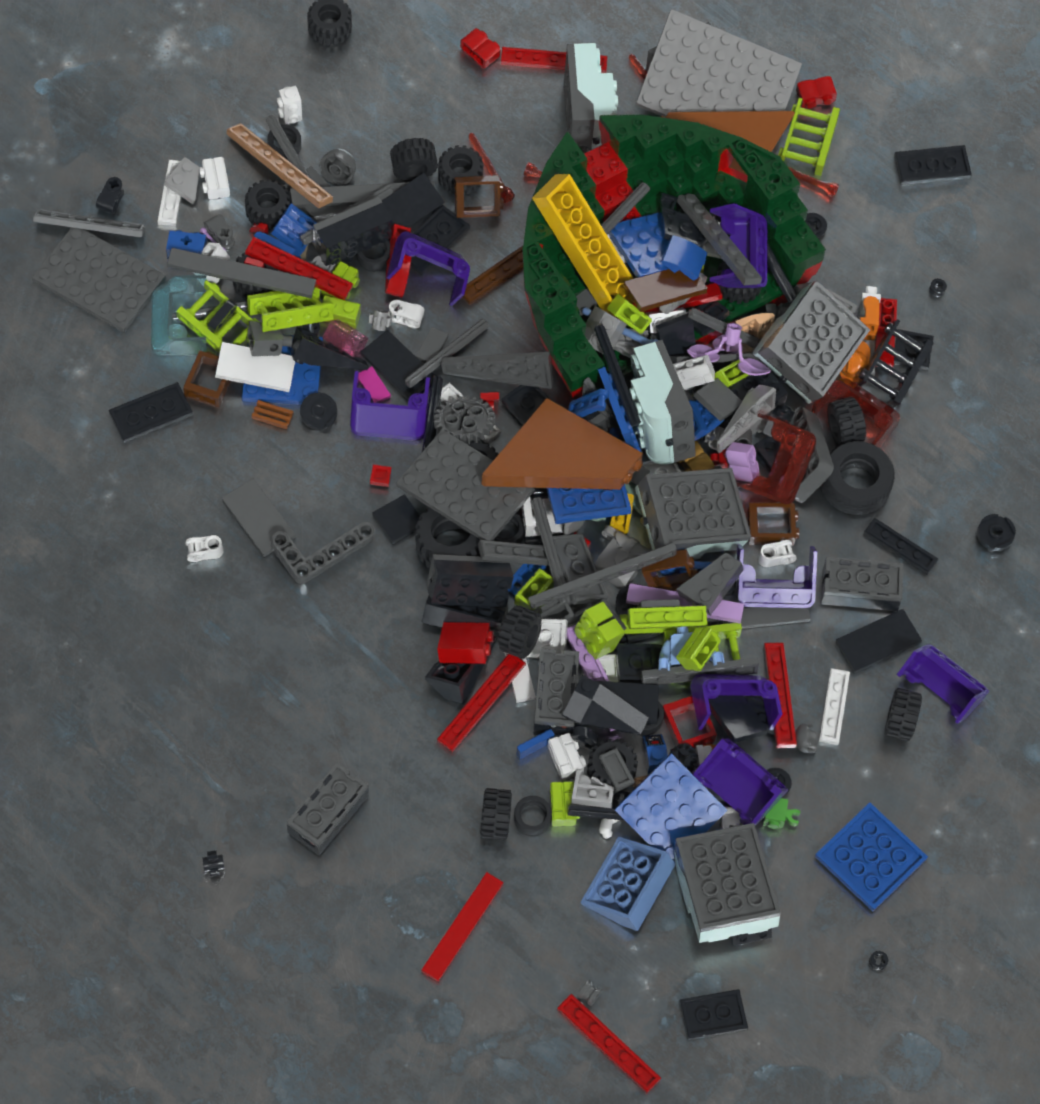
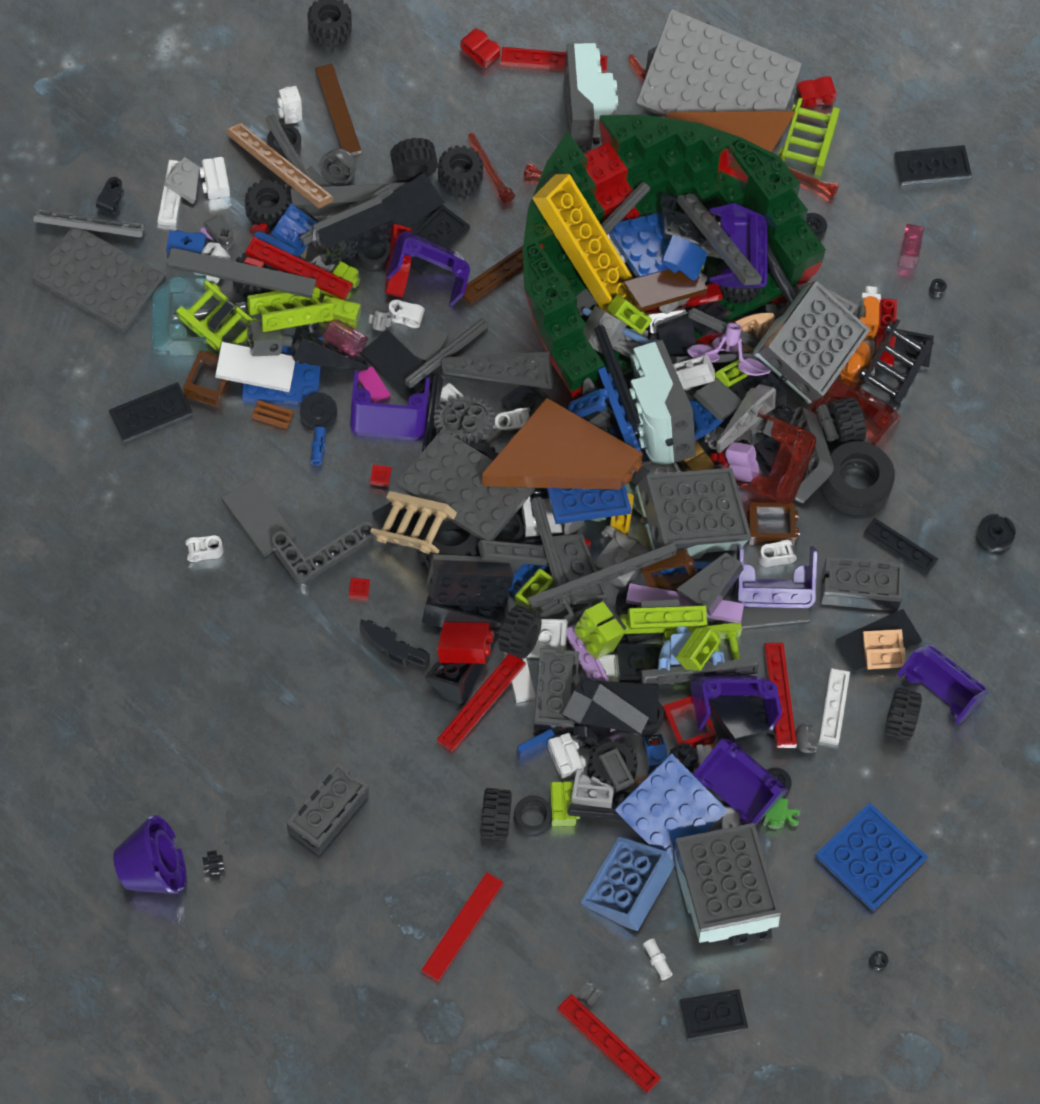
(150, 859): none -> dark purple cone
(318, 446): none -> blue pin
(338, 109): none -> reddish brown tile
(359, 588): none -> red tile
(386, 643): none -> black slope
(413, 505): none -> tan fence
(481, 211): reddish brown window -> none
(490, 397): red tile -> none
(516, 419): none -> white piece
(606, 826): white arm -> none
(657, 959): none -> white pin
(827, 422): none -> dark grey axle
(884, 649): none -> light nougat slope
(911, 246): none -> clear pink brick

